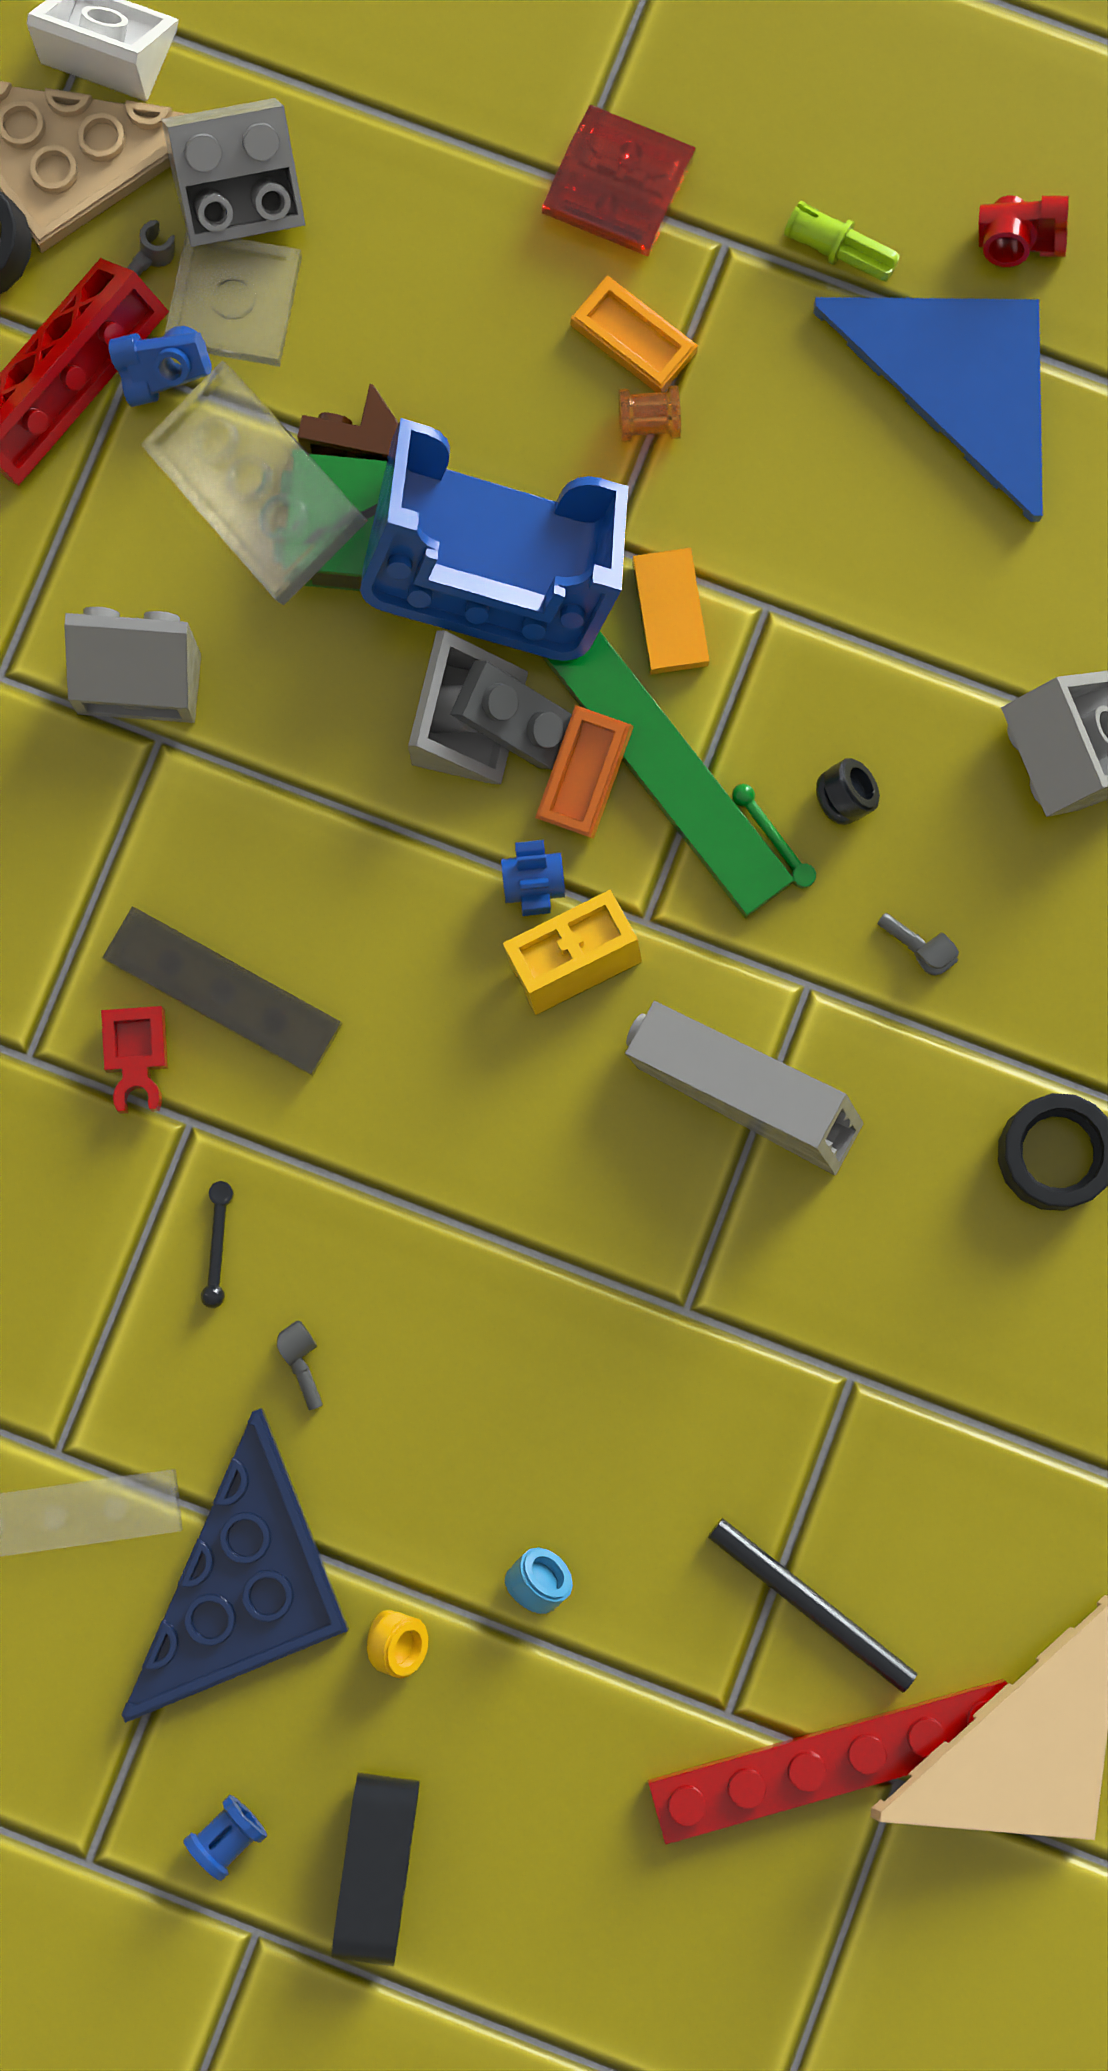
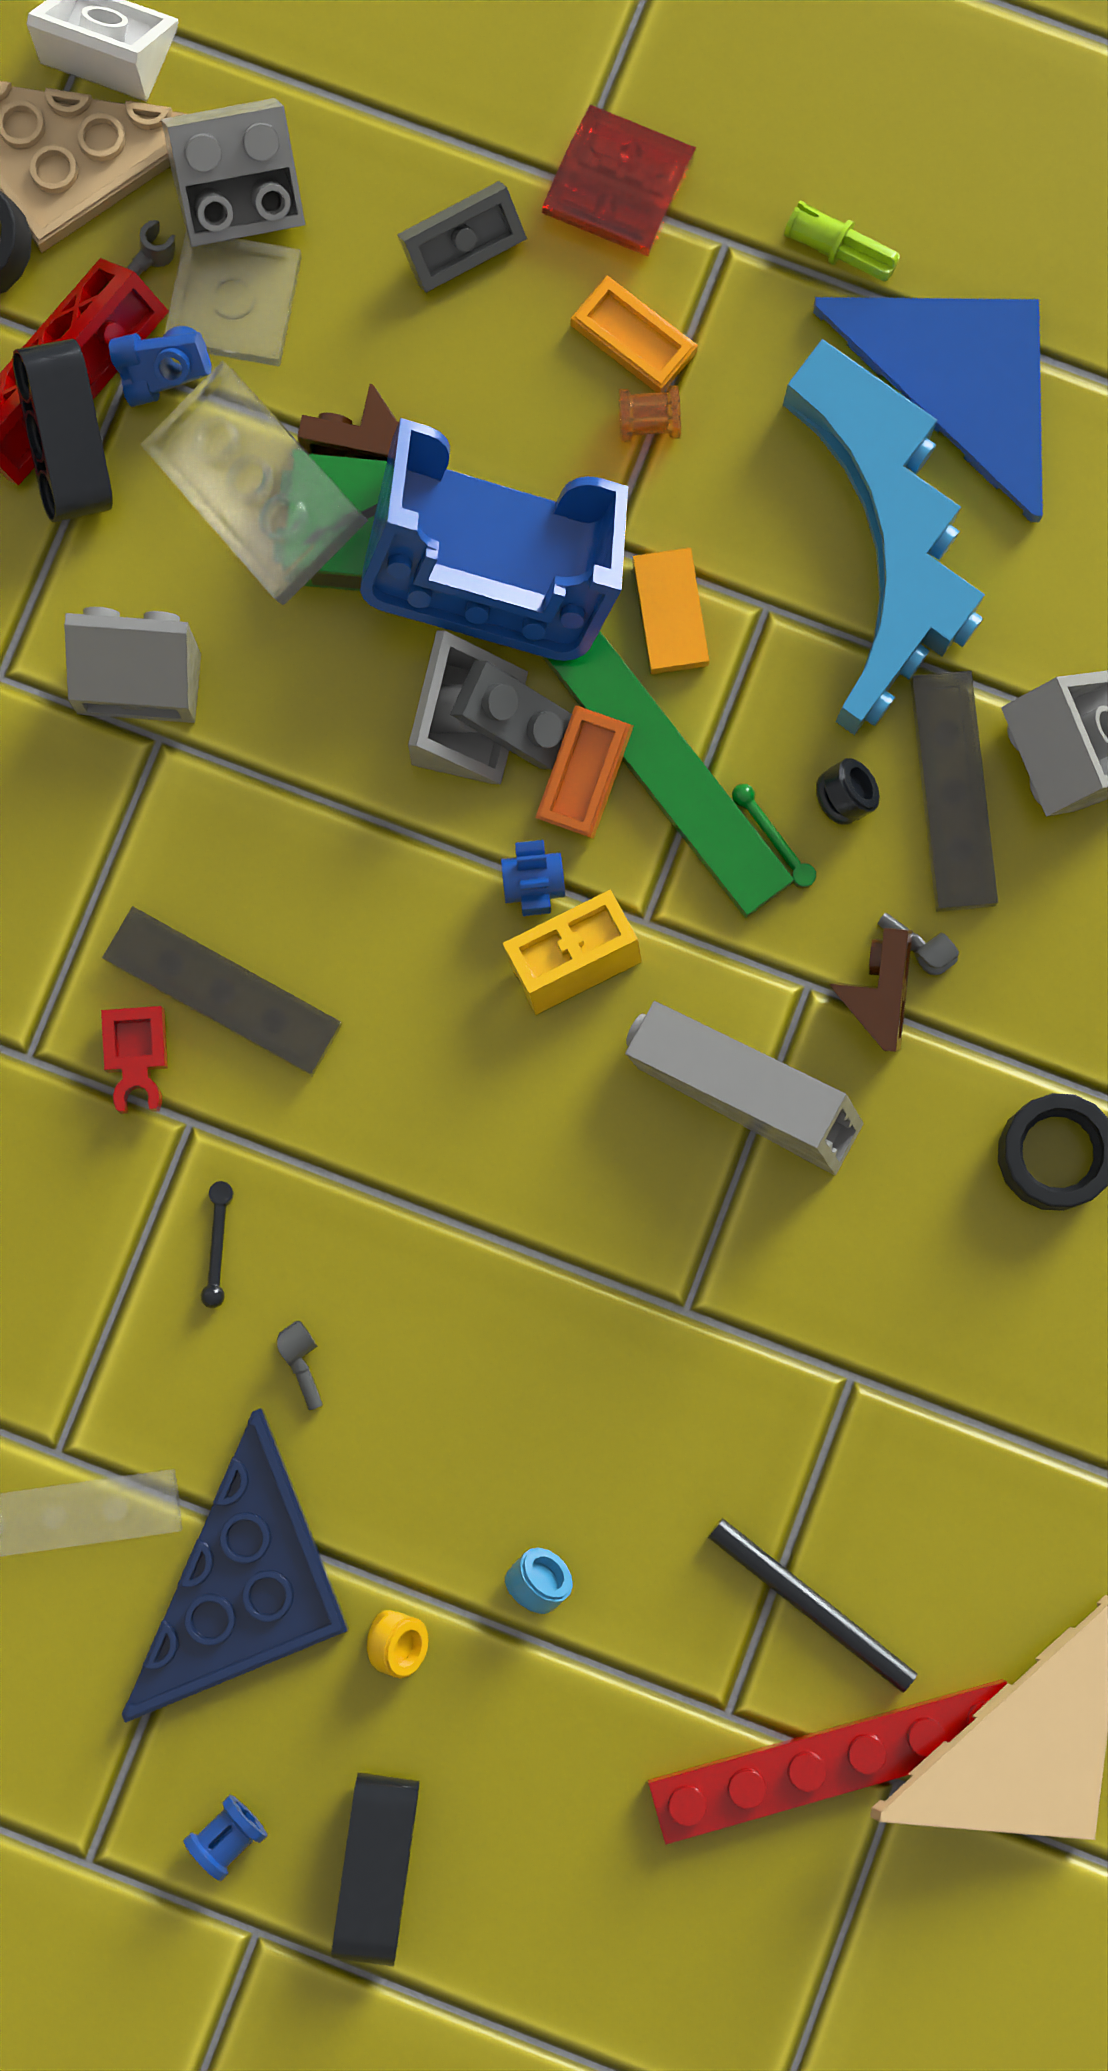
(62, 429): none -> black beam
(462, 236): none -> dark grey plate
(876, 441): none -> dark azure arch
(882, 1007): none -> reddish brown slope
(953, 791): none -> clear smoke tile
(1016, 227): red plate -> none

